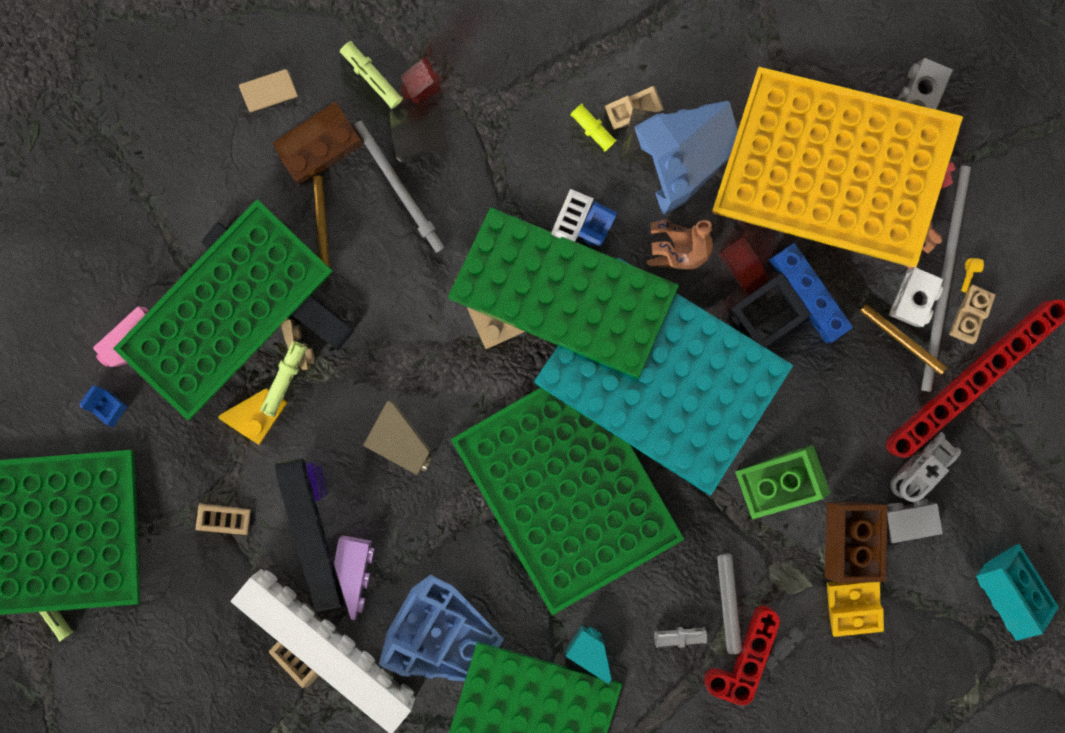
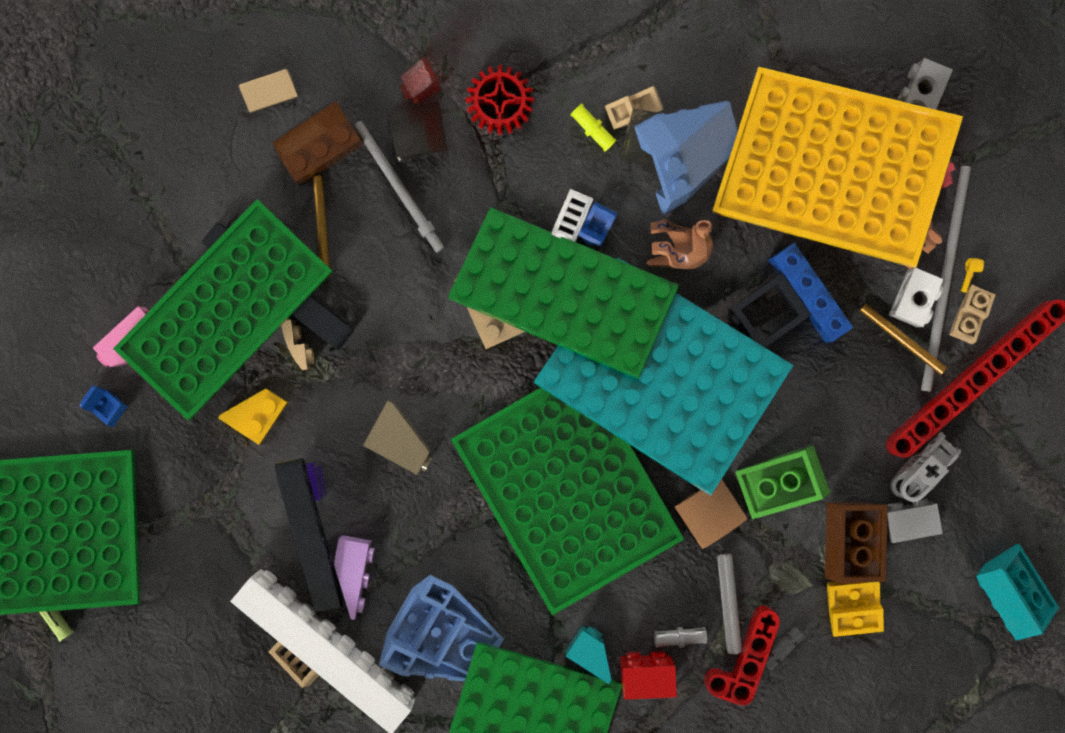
(202, 508): tan slope -> none
(287, 369): yellowish green pin -> none
(363, 66): yellowish green pin -> none
(500, 77): none -> red gear
(648, 675): none -> red brick
(712, 515): none -> medium nougat slope
(744, 265): clear red slope -> none

